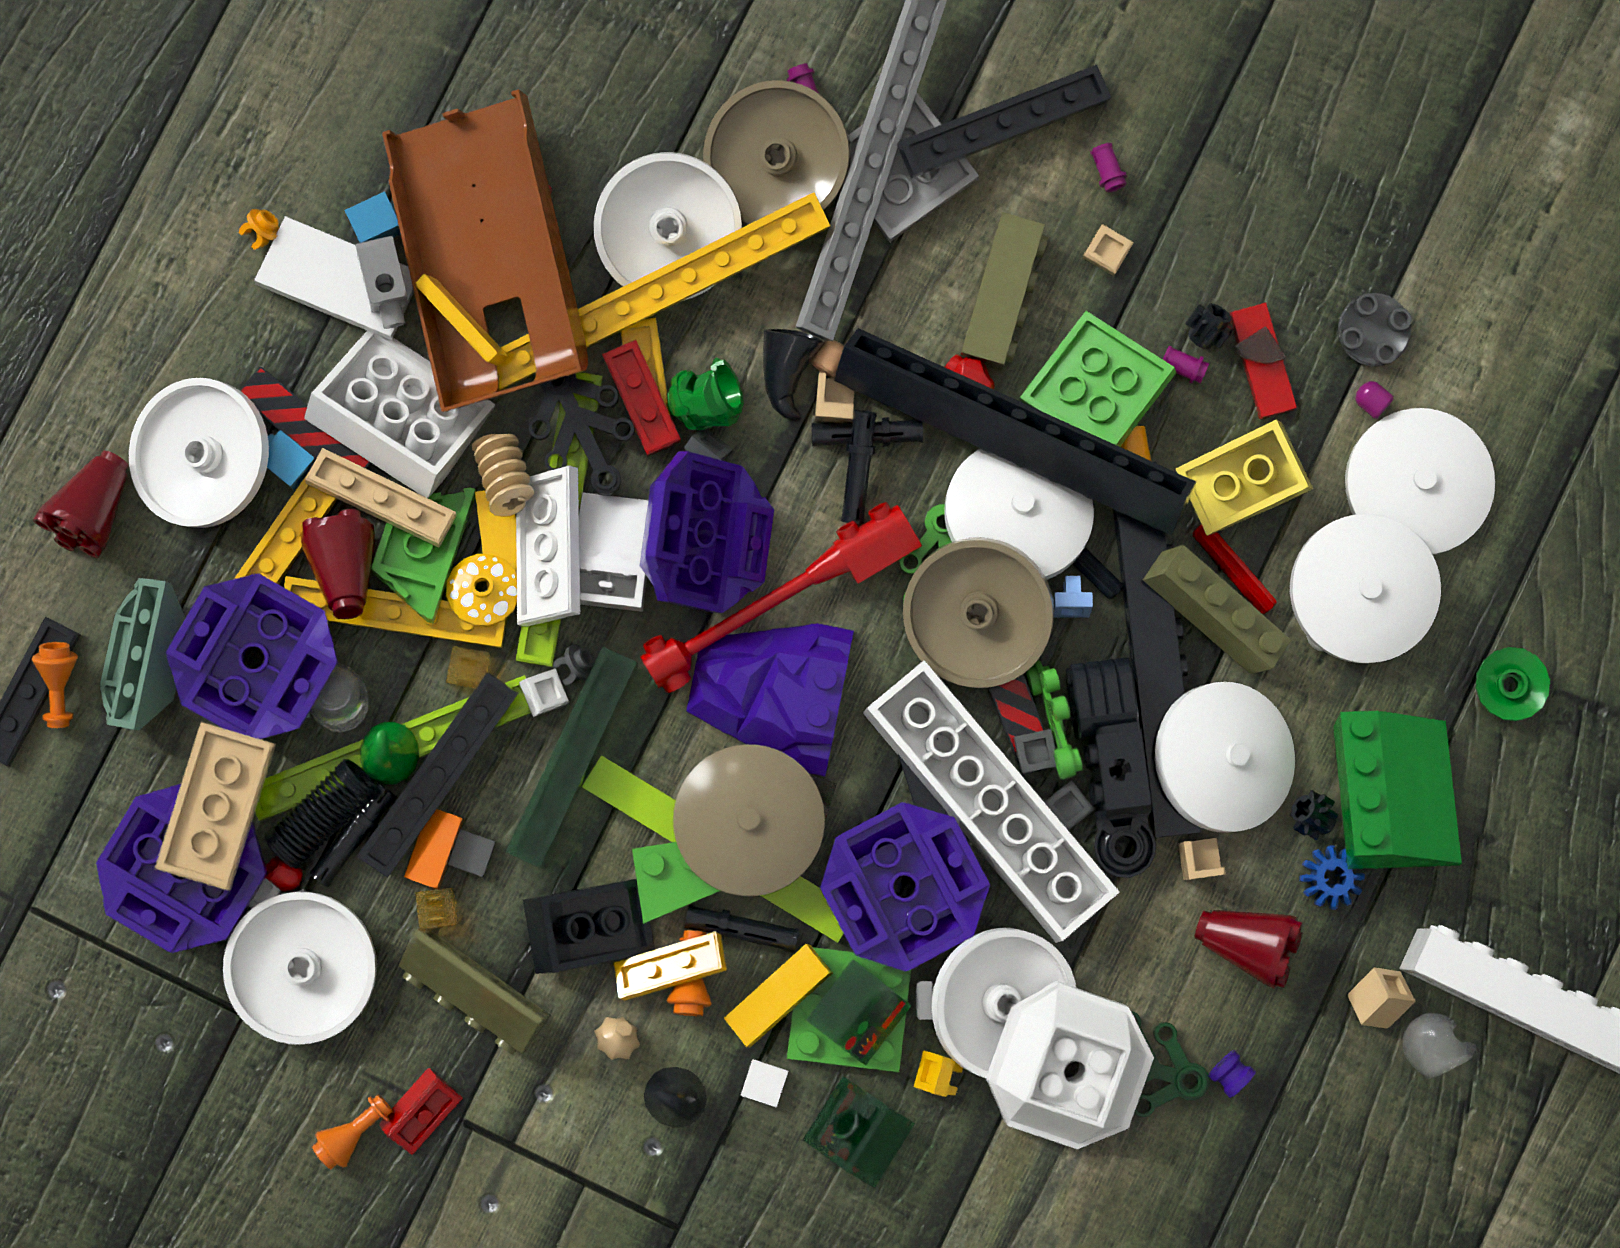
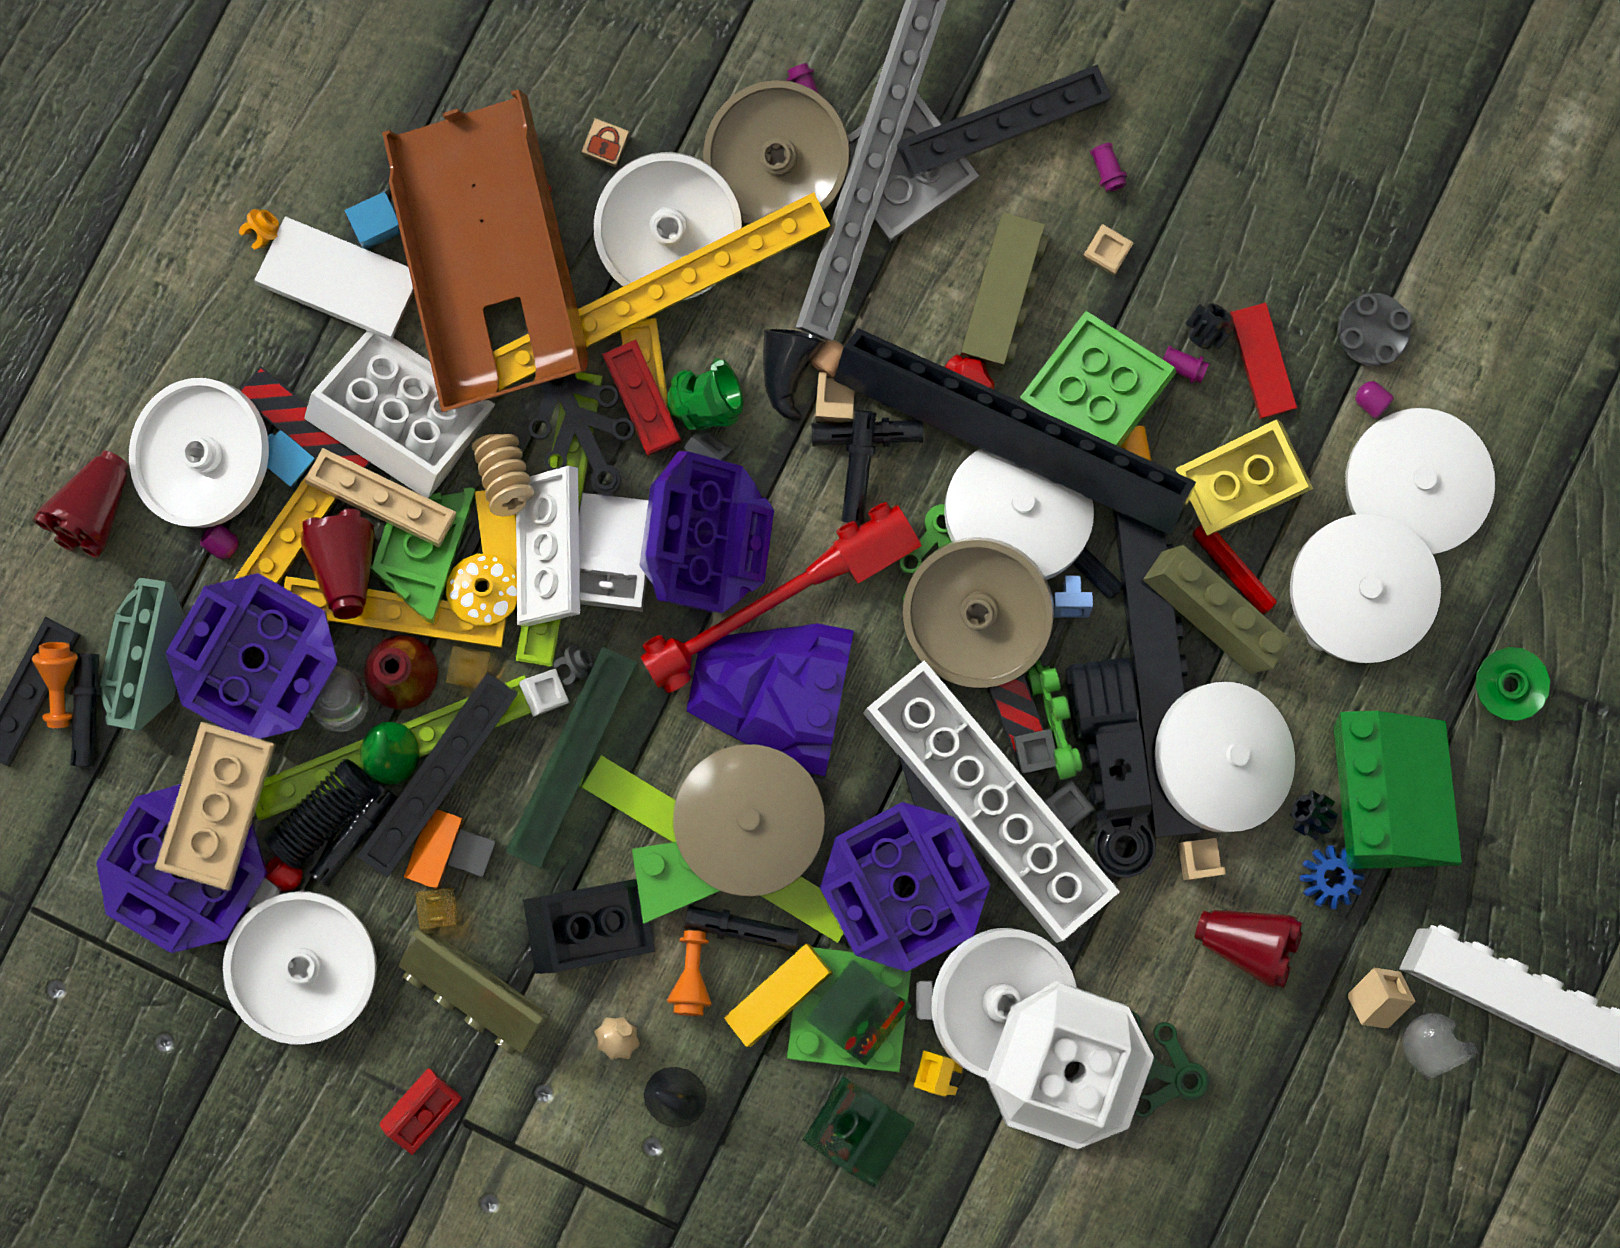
(84, 709): none -> black pin
(219, 542): none -> magenta piece
(338, 1143): orange piece -> none
(379, 267): light grey torso -> none
(412, 681): none -> dark red cone
(461, 320): yellow tile -> none
(605, 143): none -> tile
(670, 966): tile -> none
(764, 1082): white tile -> none
(1231, 1073): dark purple wheel -> none
(1260, 348): clear smoke tile -> none

